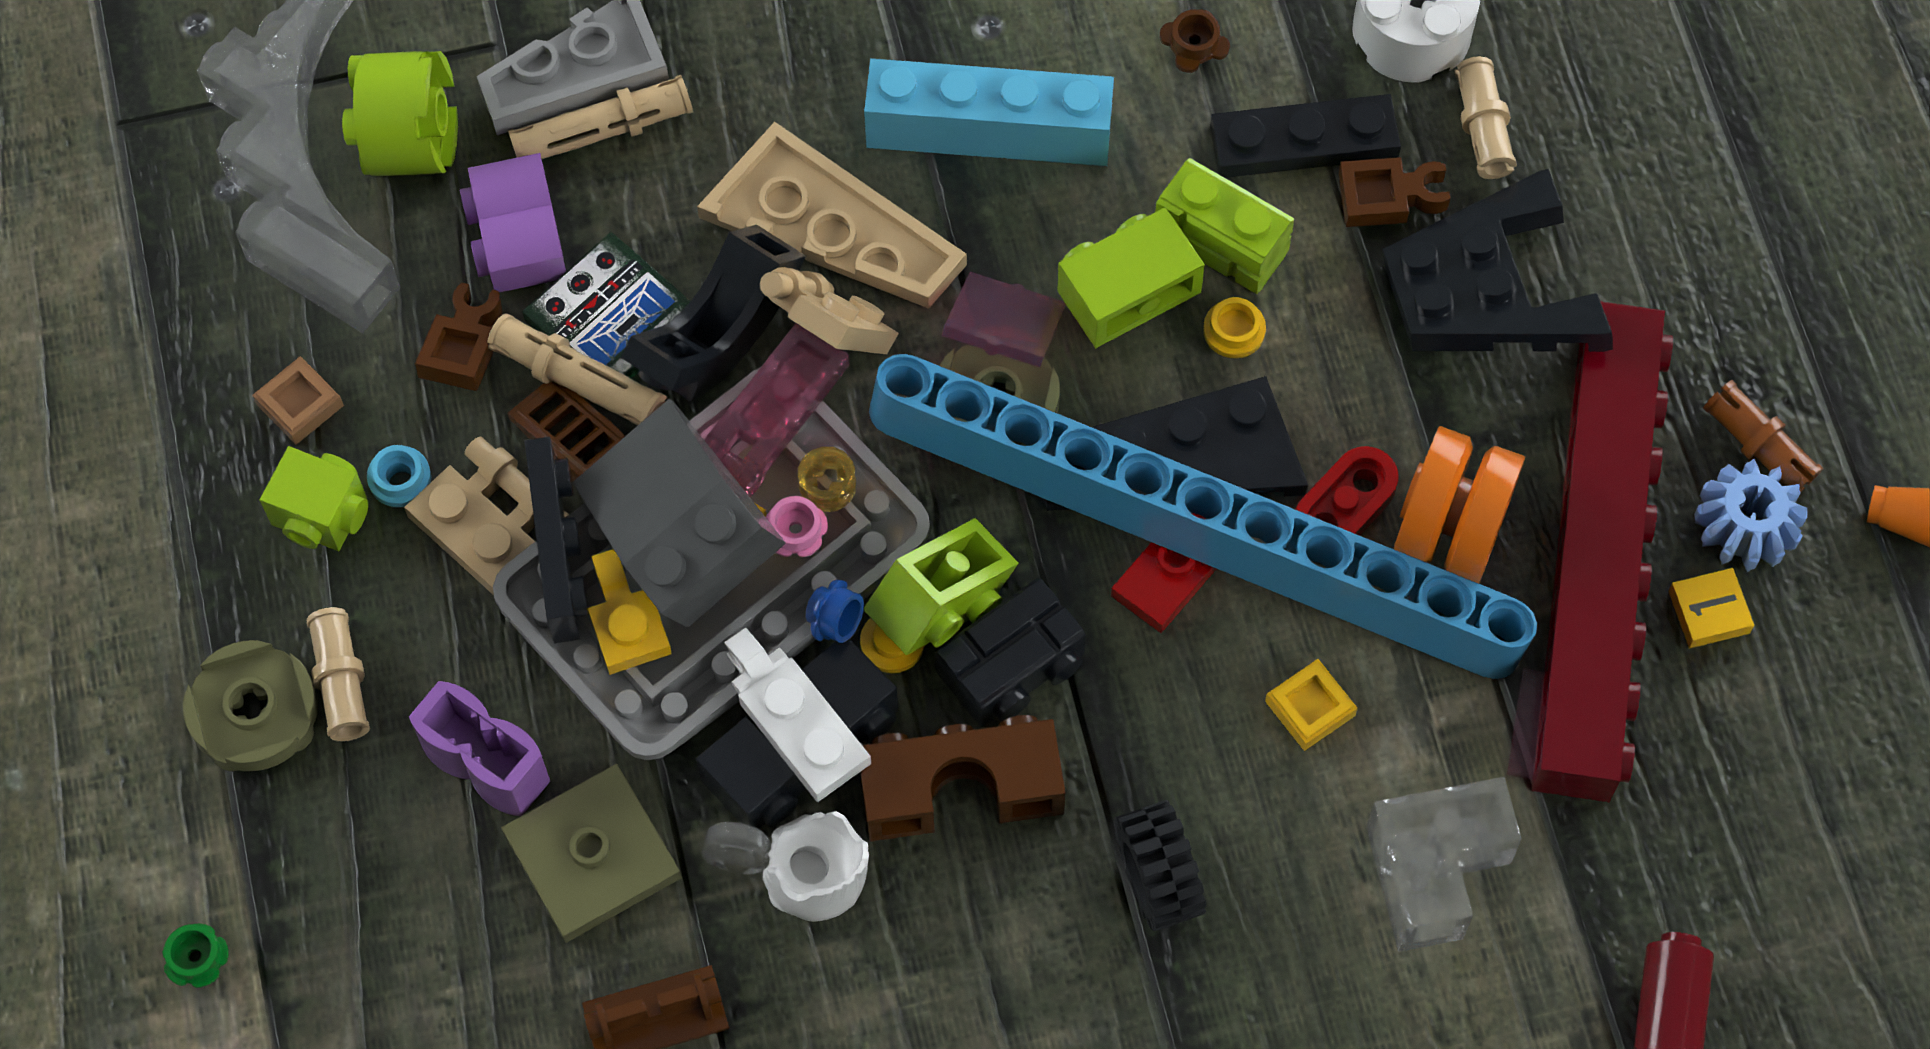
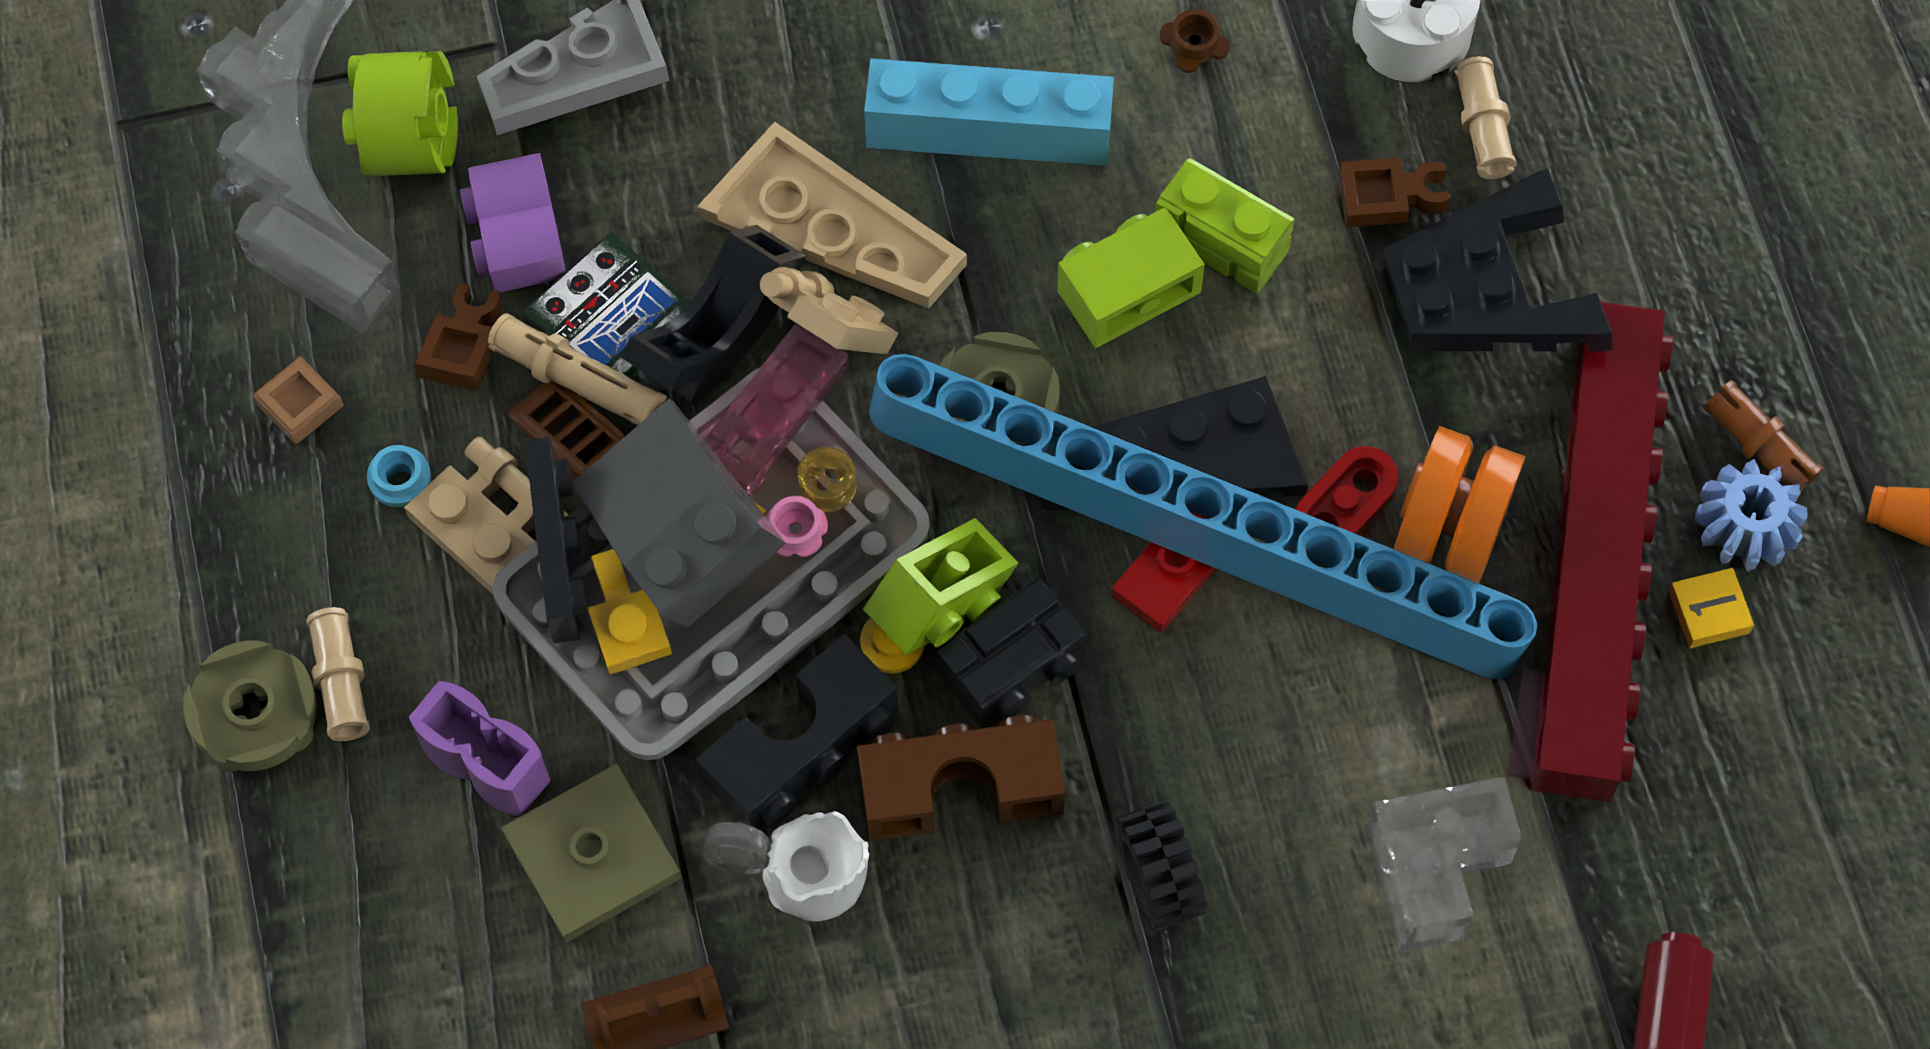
(184, 942): green plate -> none
(315, 499): lime brick -> none
(603, 120): tan pin -> none
(795, 717): white hinge -> none
(834, 612): blue plate -> none
(1004, 319): clear pink piece -> none
(1234, 328): yellow plate -> none
(1304, 135): black plate -> none
(1311, 704): yellow tile -> none

